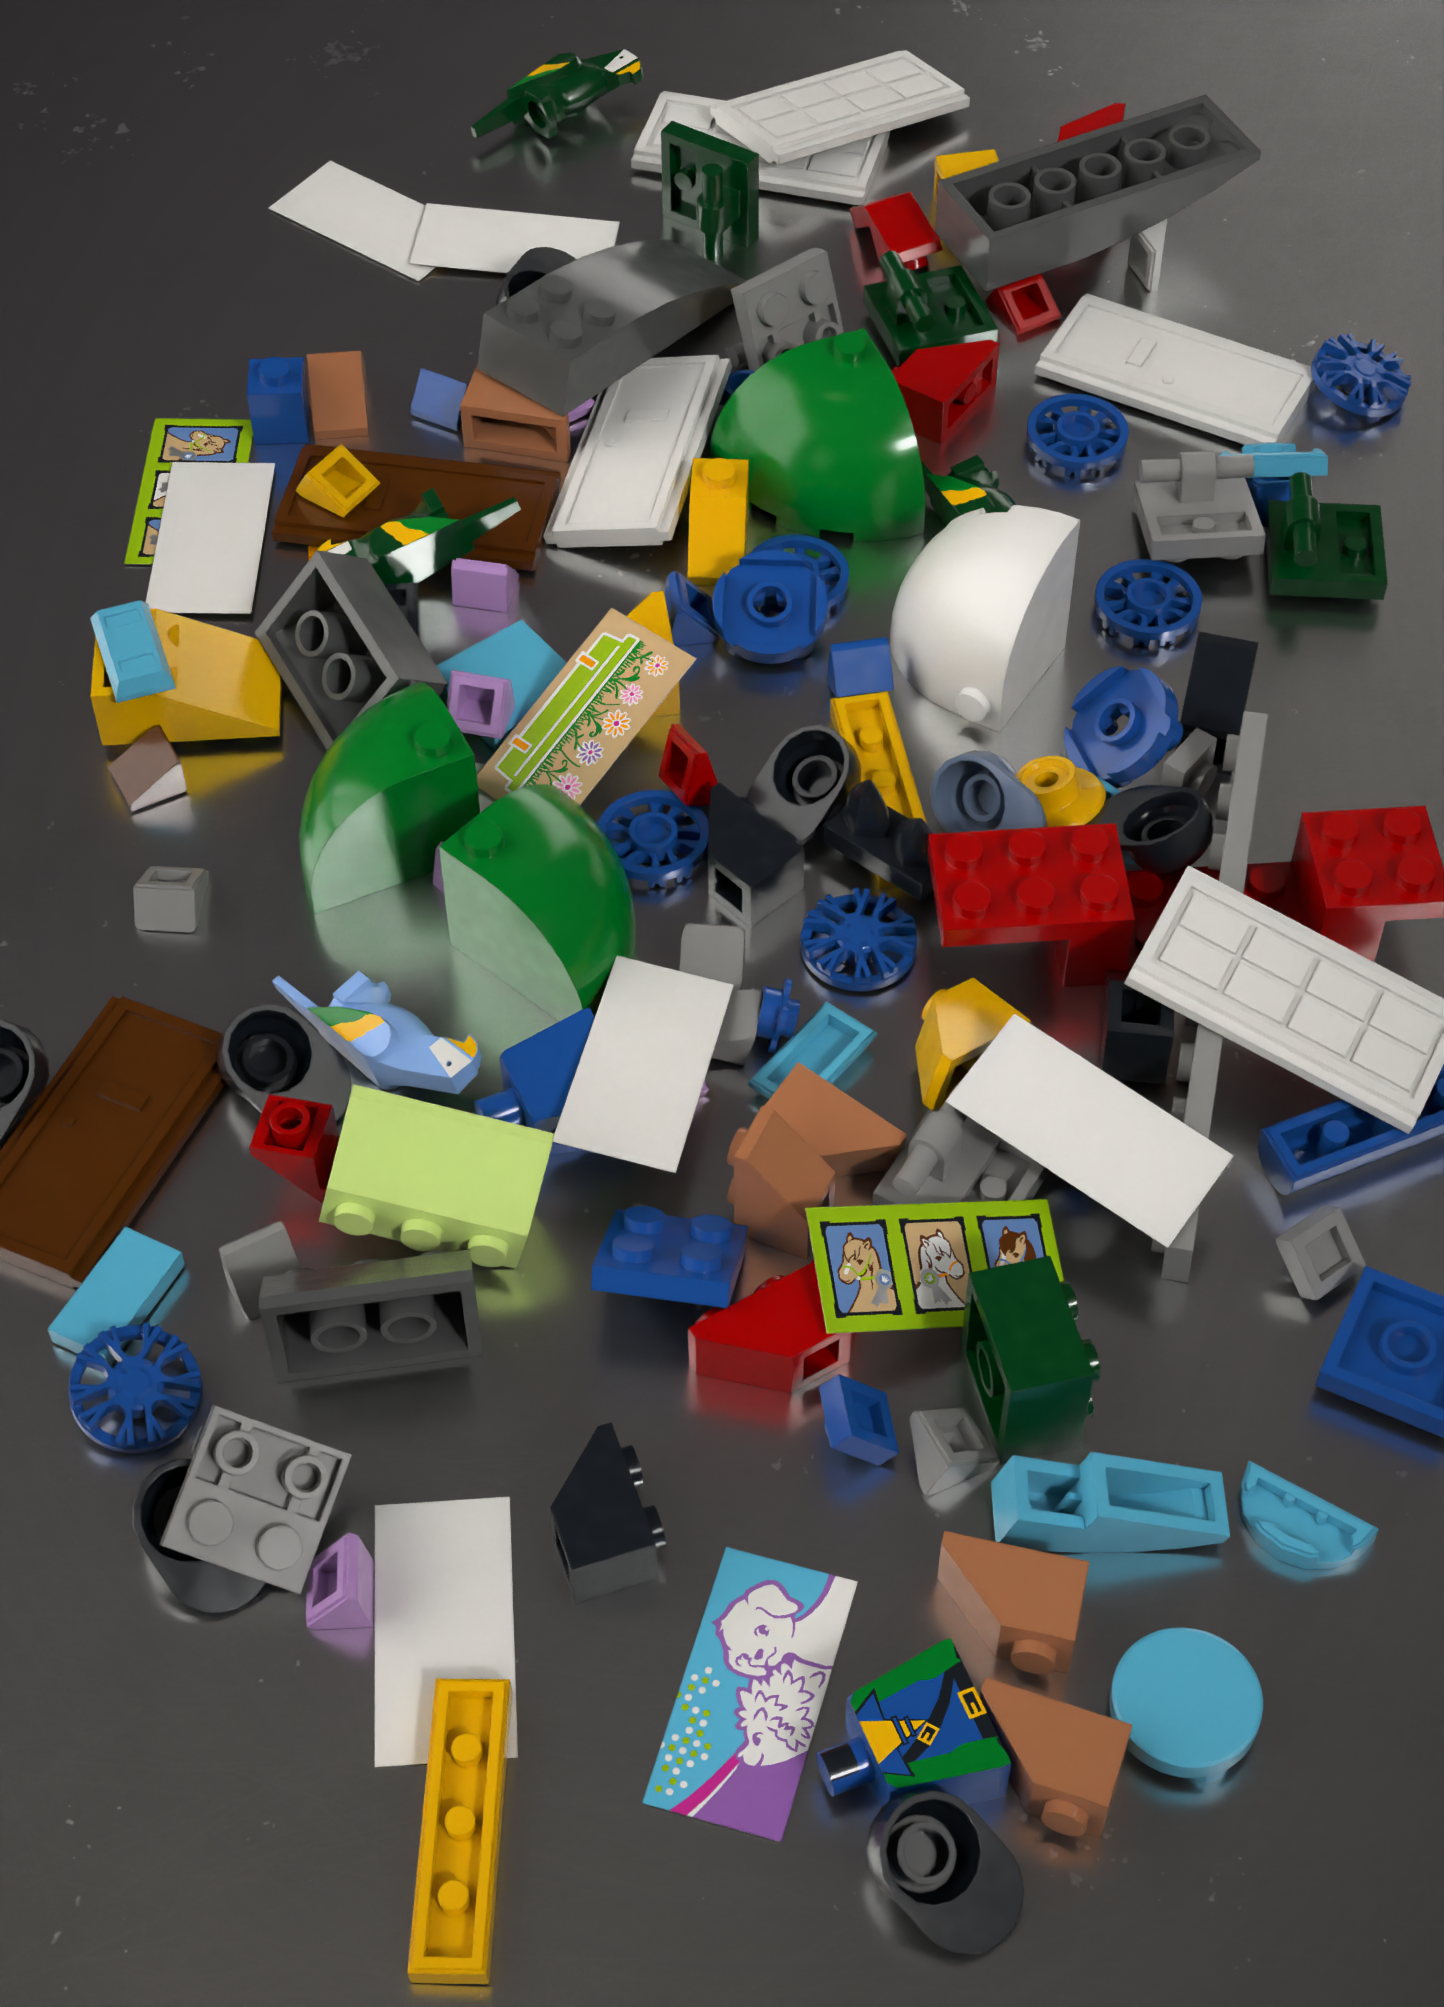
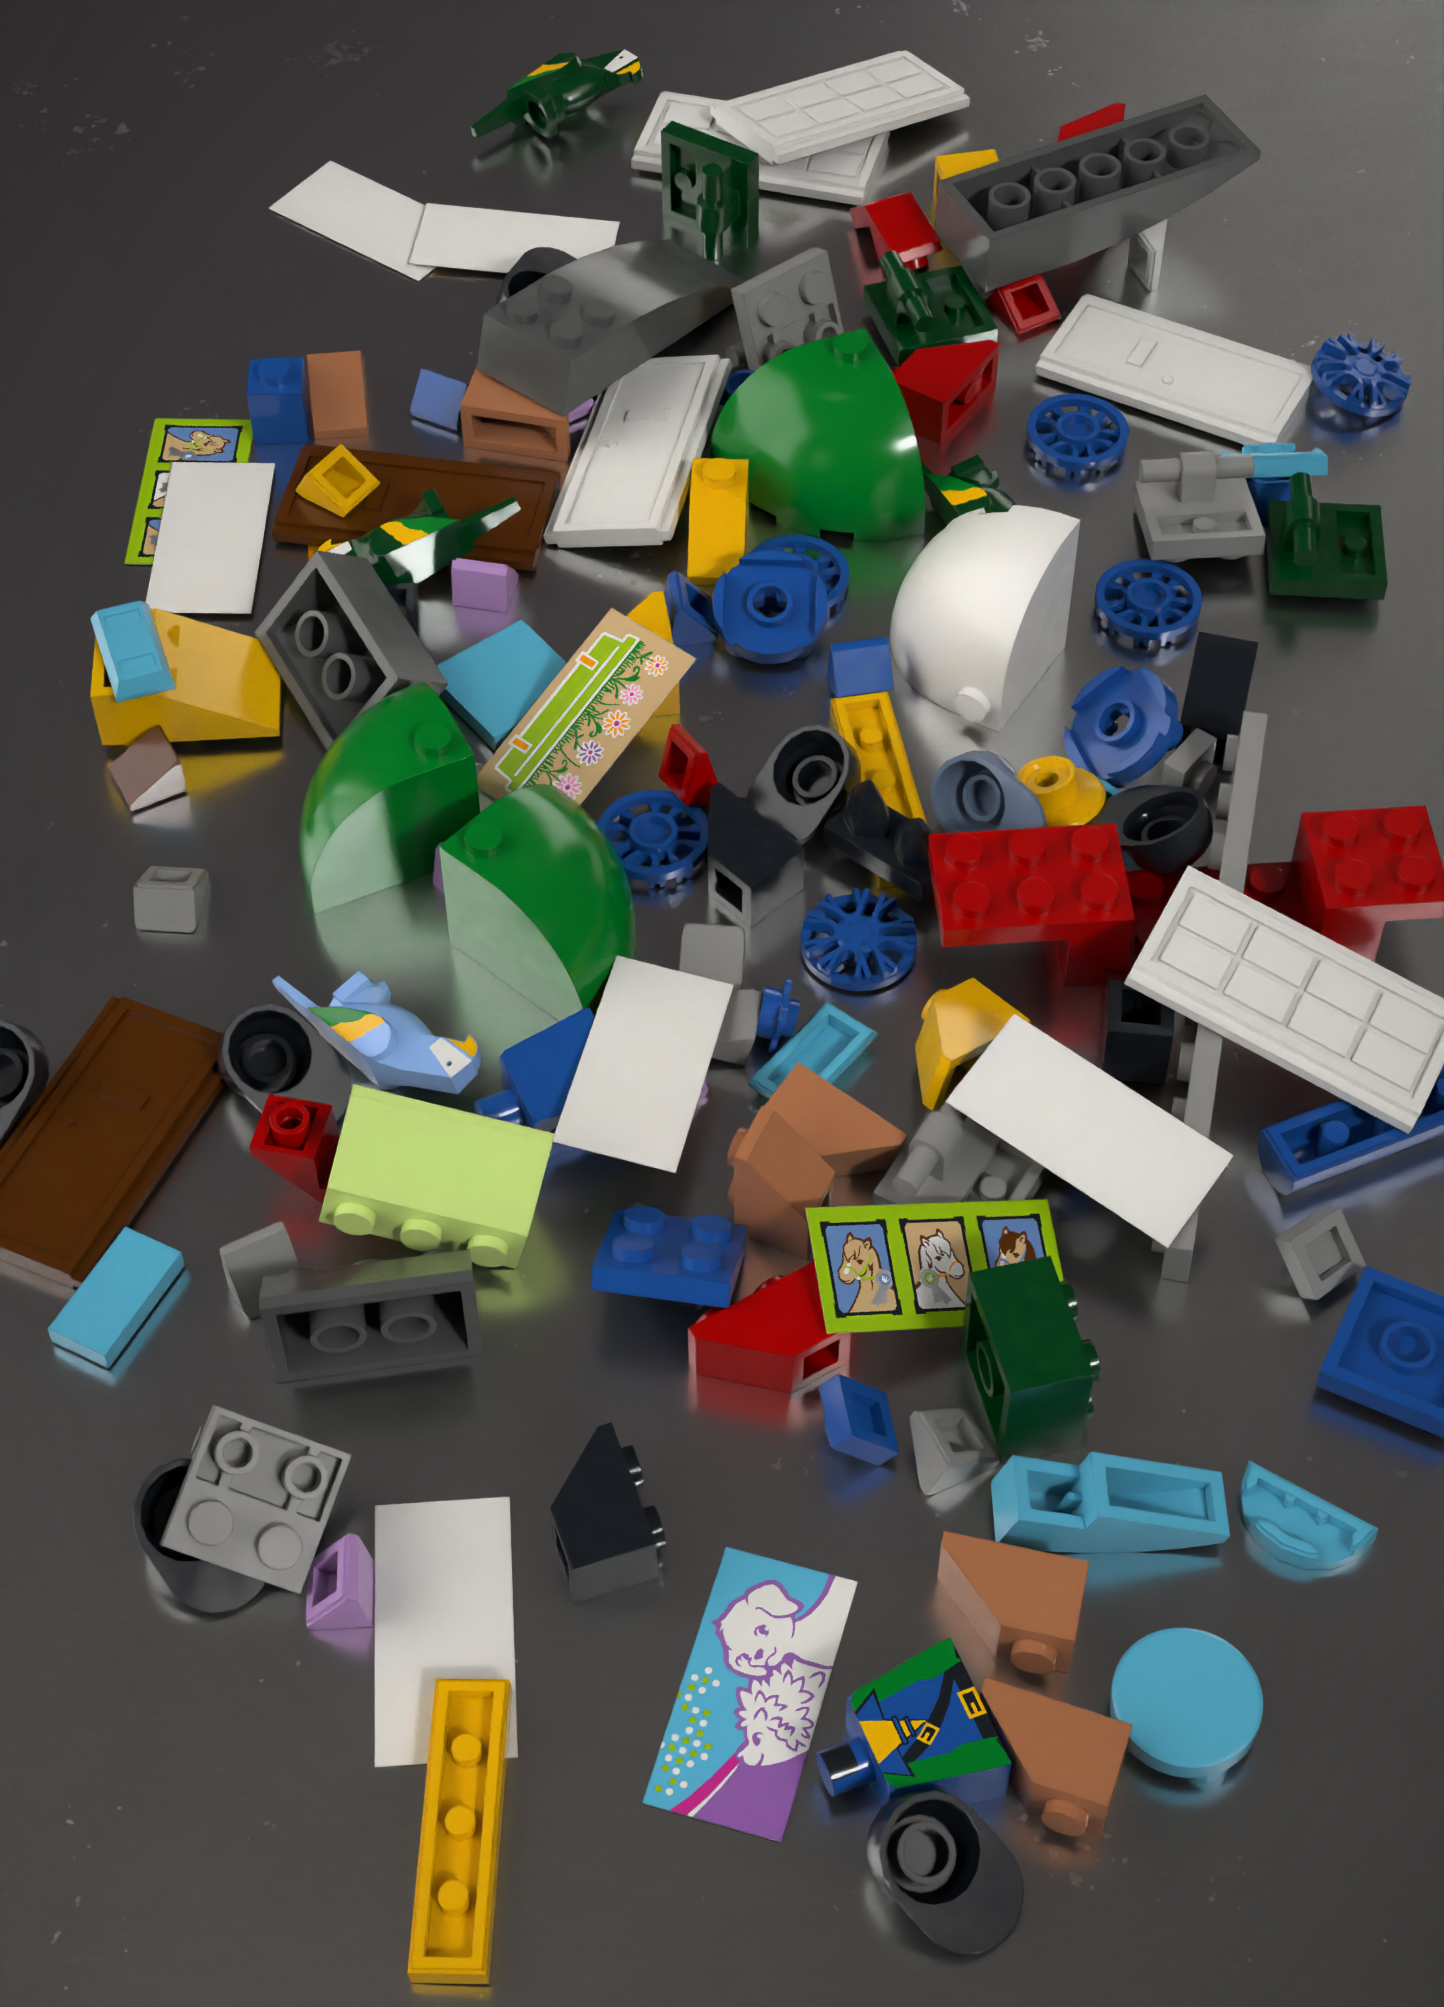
(134, 1388): blue wheel -> none
(480, 703): lavender slope -> none

